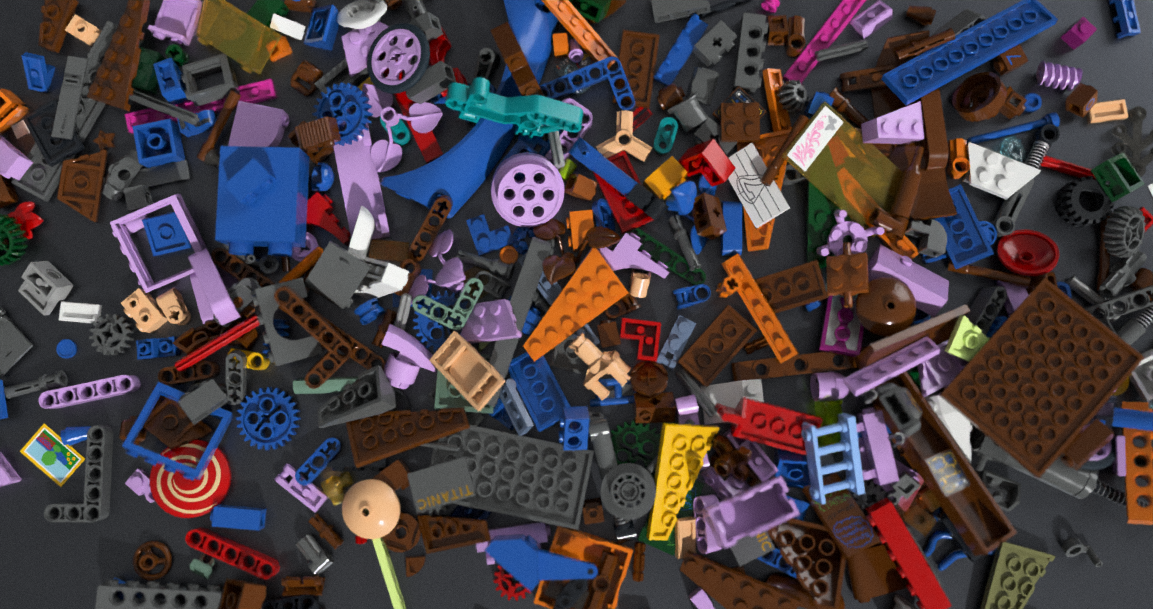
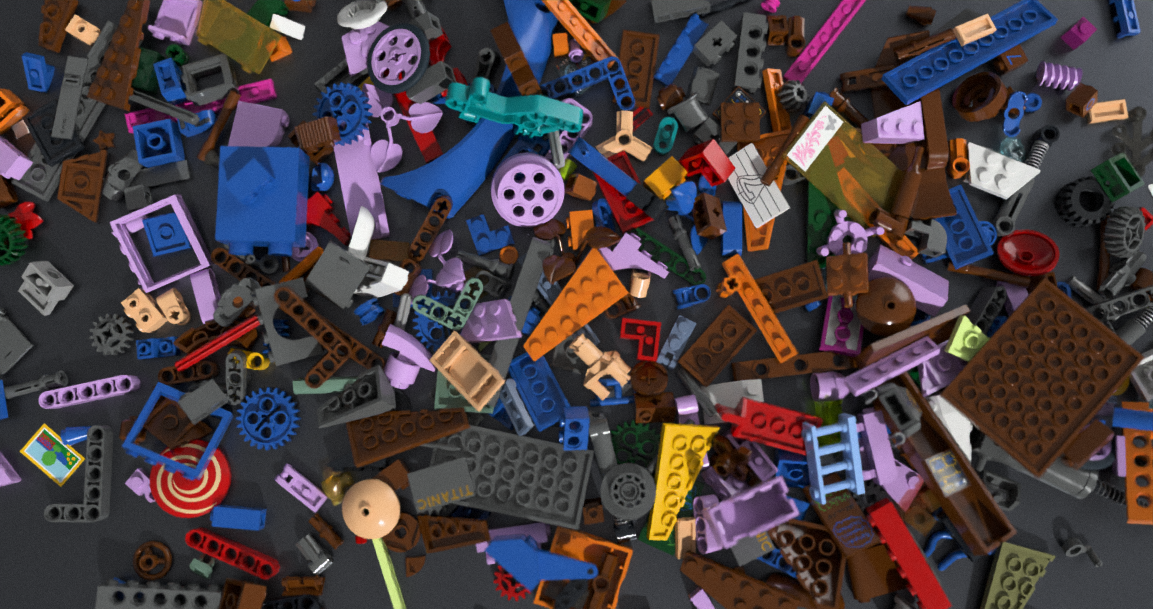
(66, 348): blue piece -> none
(79, 312): white tile -> none
(213, 287): lavender beam -> none
(305, 469): blue beam -> none
(310, 74): reddish brown piece -> none
(322, 27): blue slope -> none
(397, 130): teal plate -> none
(518, 235): blue gear -> none
(608, 334): reddish brown brick -> none
(639, 560): reddish brown axle -> none
(756, 345): reddish brown axle -> none
(841, 50): dark grey axle -> none
(872, 19): lavender slope -> none
(904, 487): dark grey plate -> none
(974, 29): none -> light nougat tile
(1011, 126): none -> blue piece
(1051, 118): blue piece -> none
(1066, 167): red axle -> none

